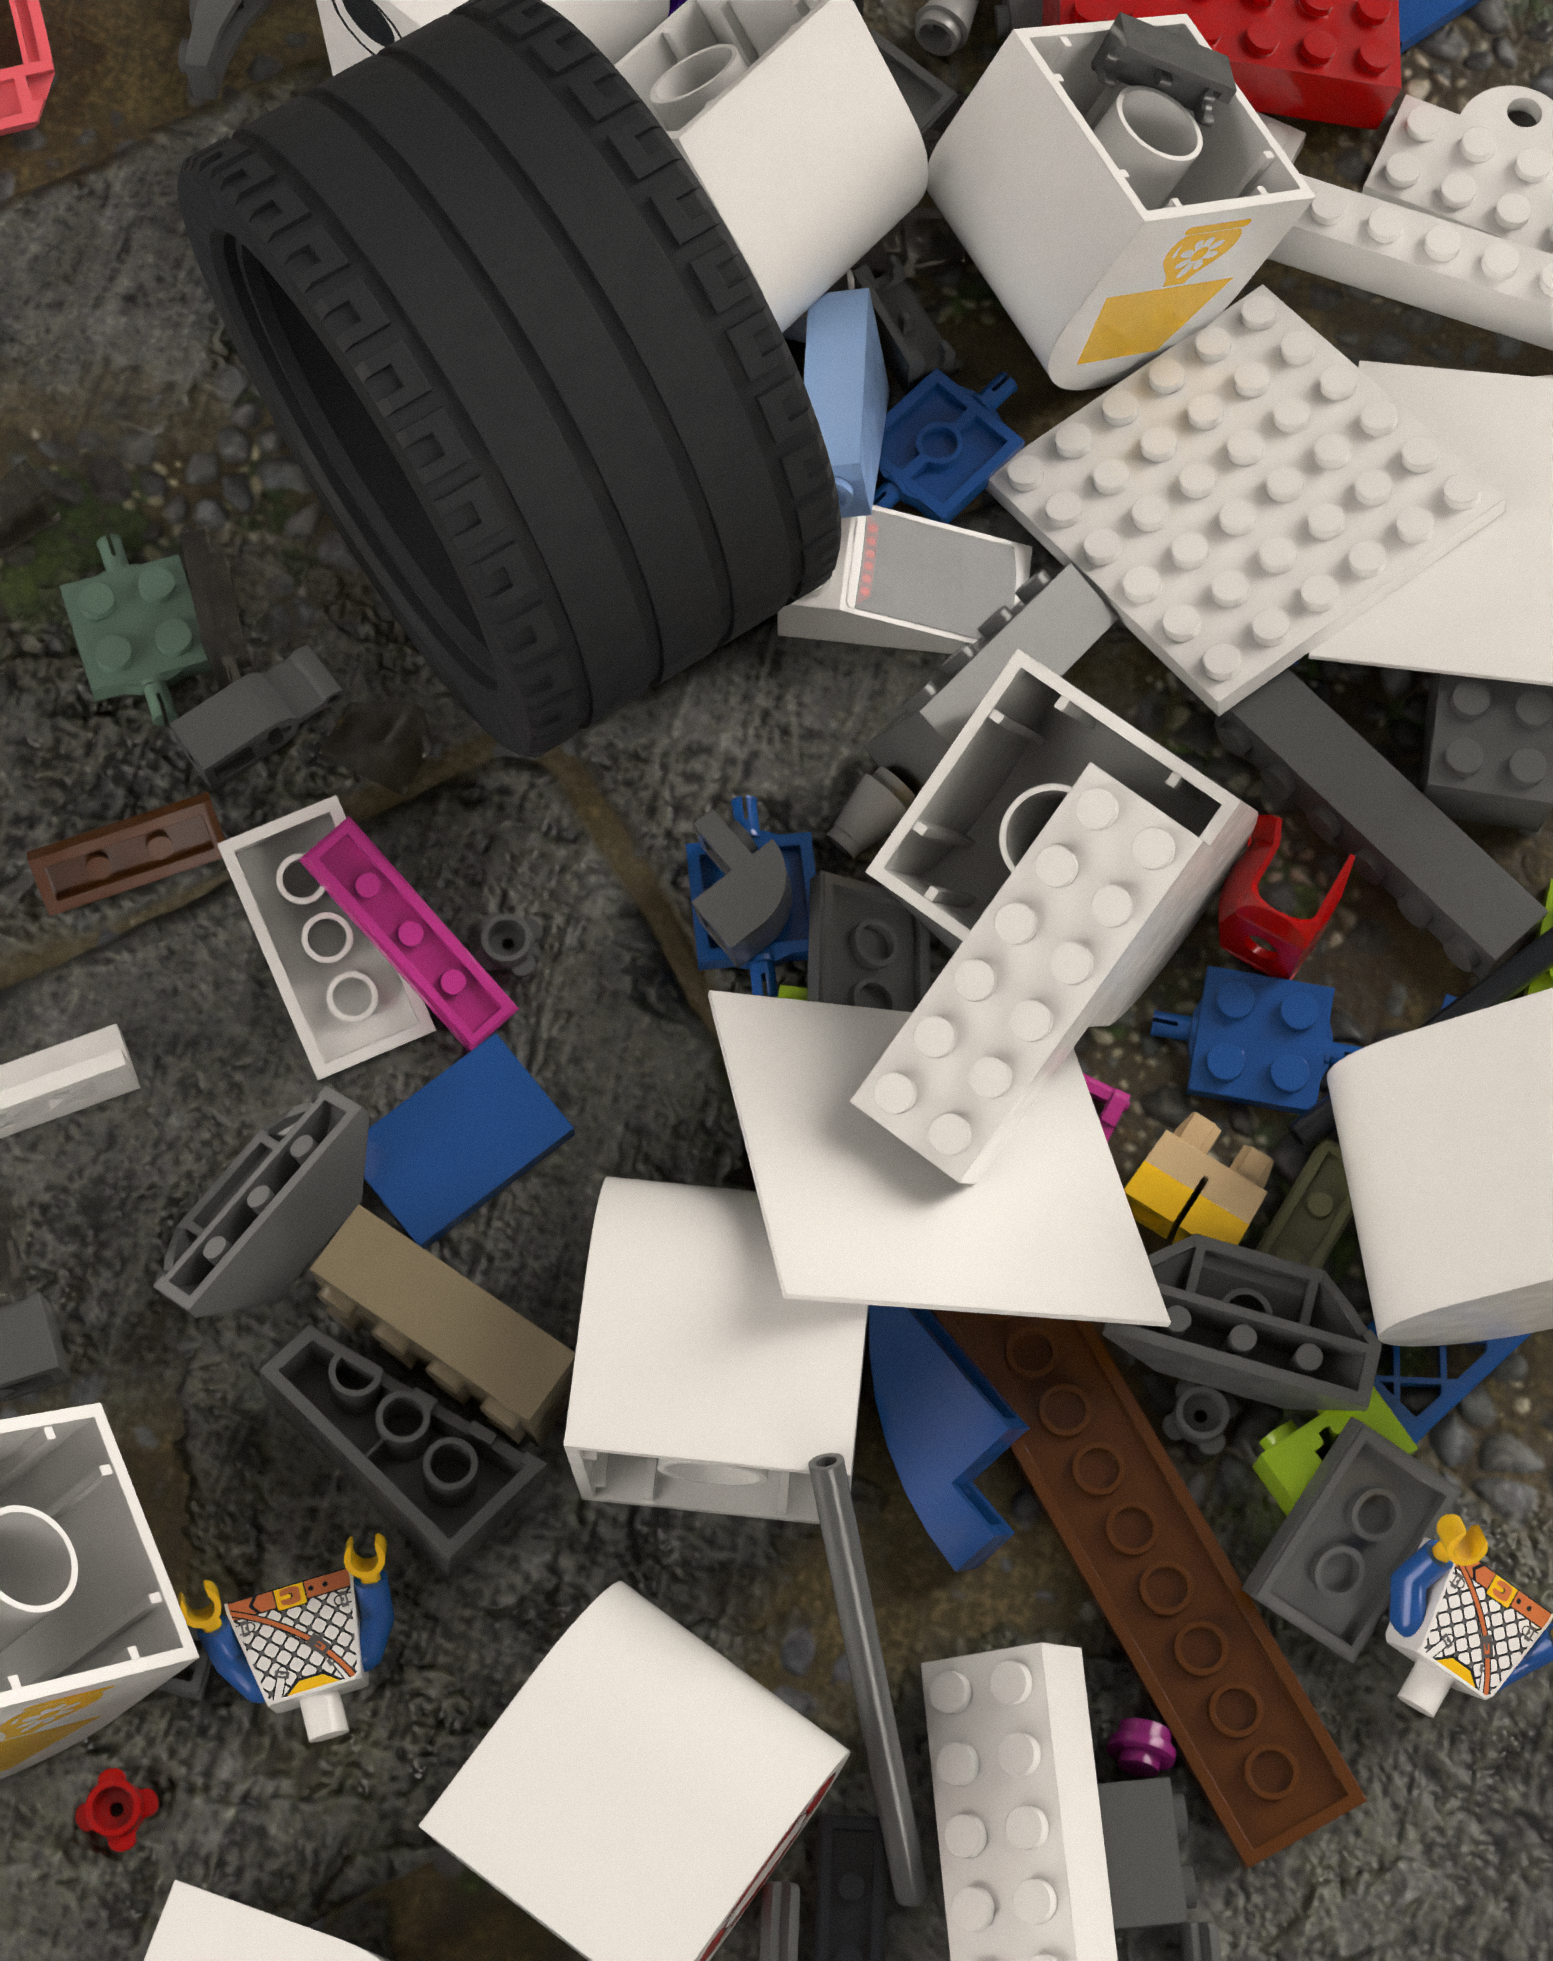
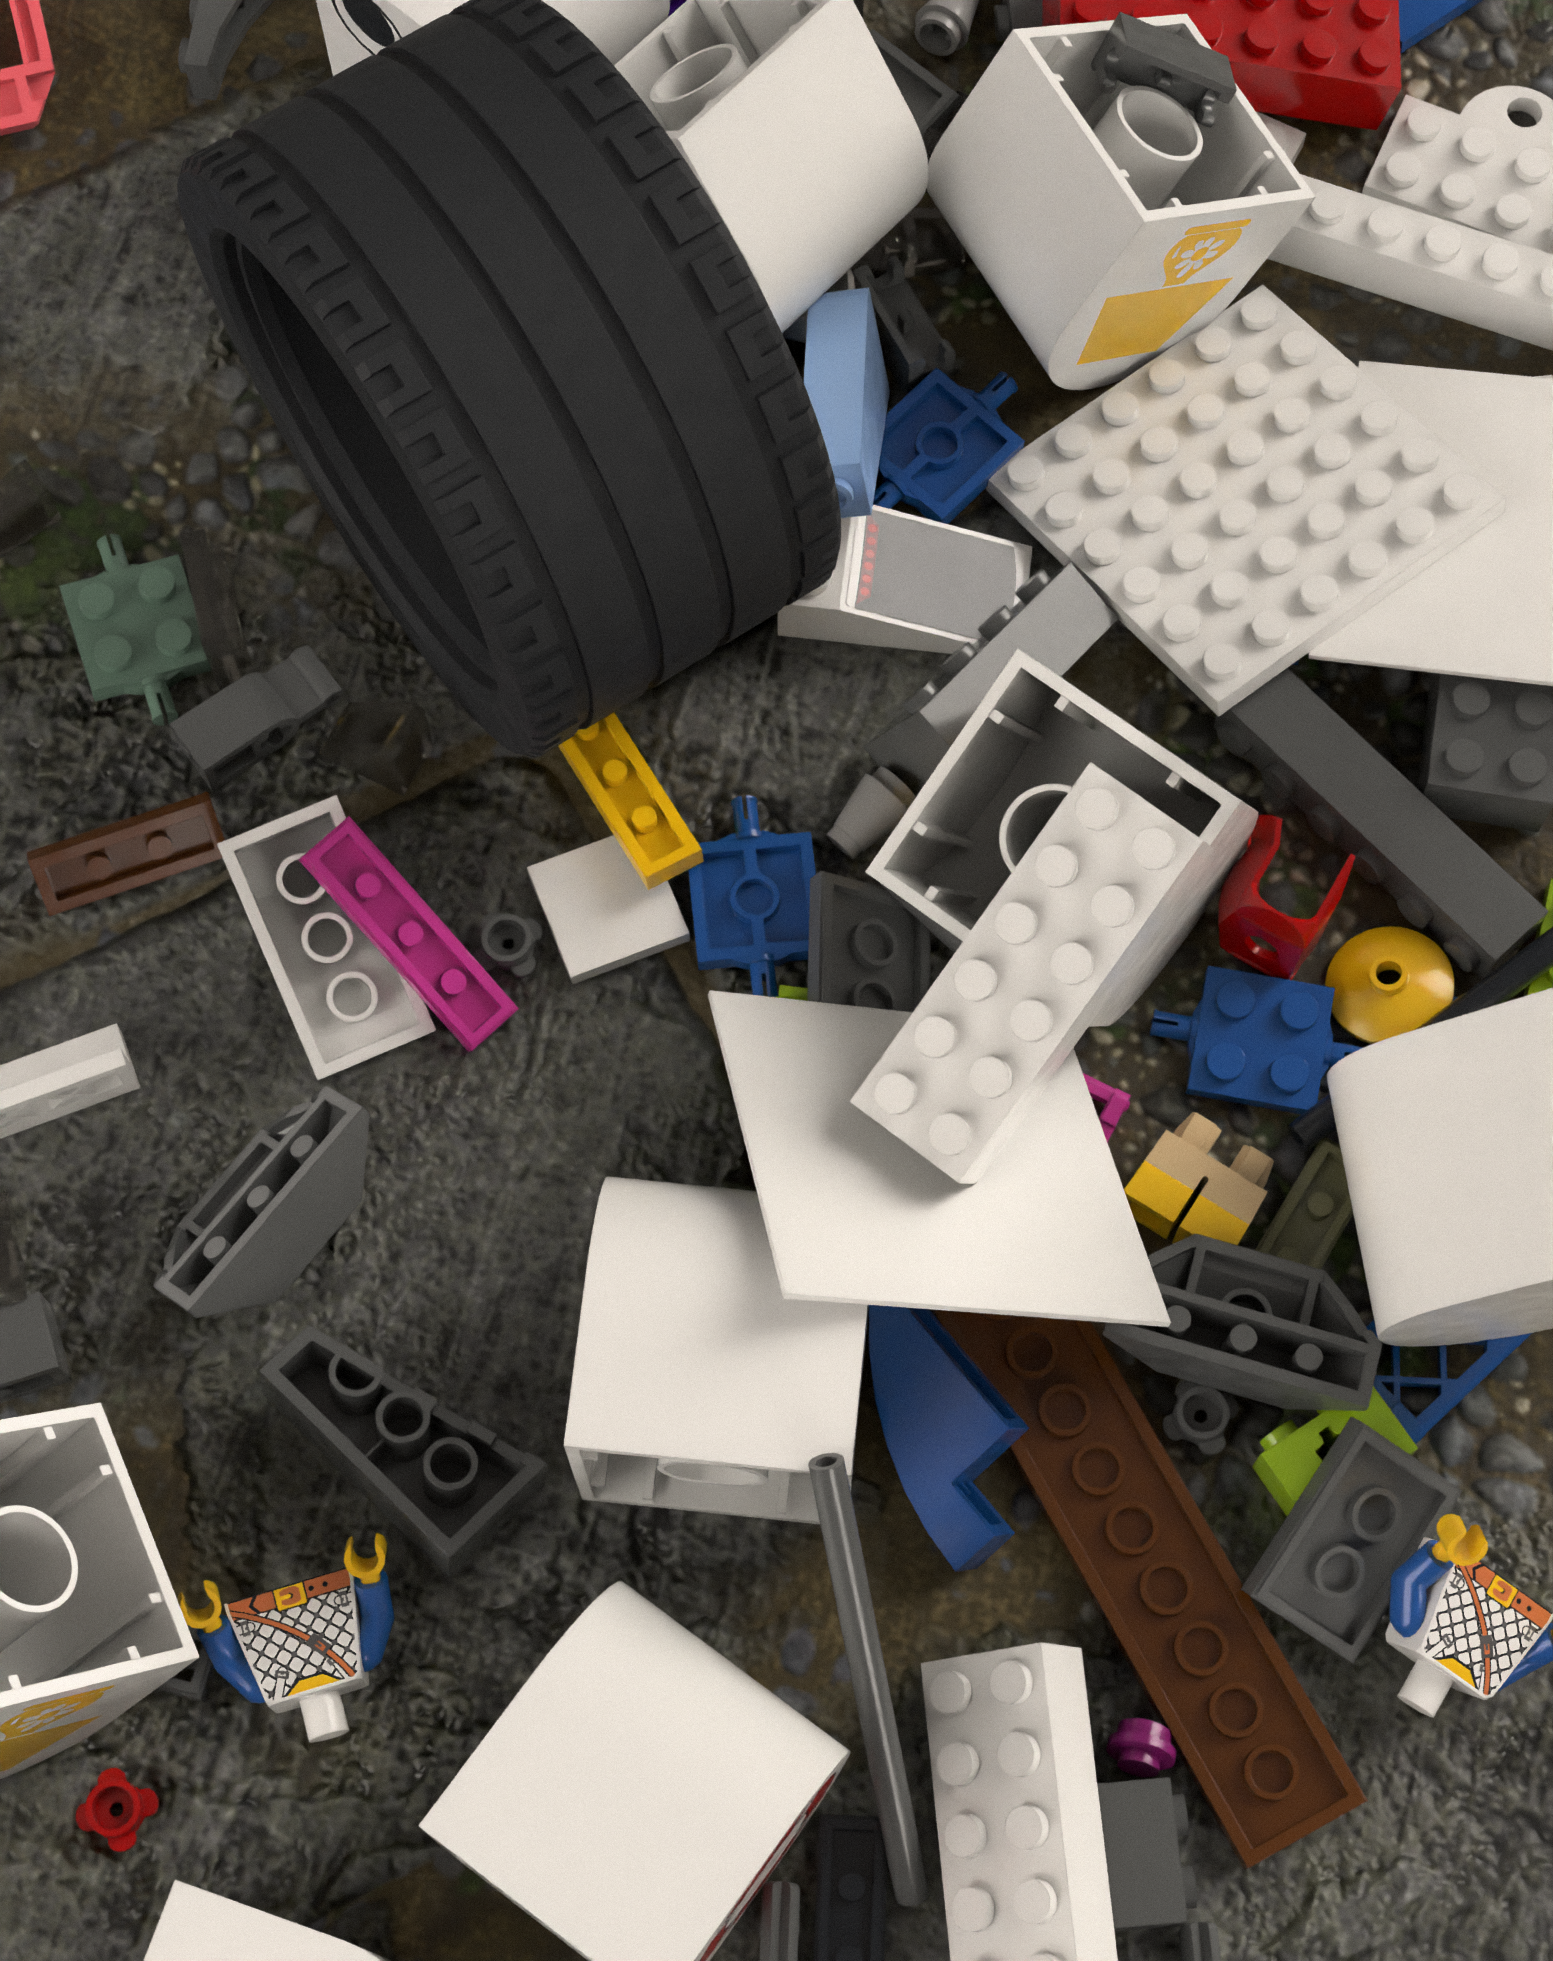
(447, 1326): dark tan brick -> none
(461, 1141): blue tile -> none
(604, 910): none -> white tile
(632, 801): none -> yellow plate
(754, 896): dark grey brick -> none
(1381, 1010): none -> yellow dish

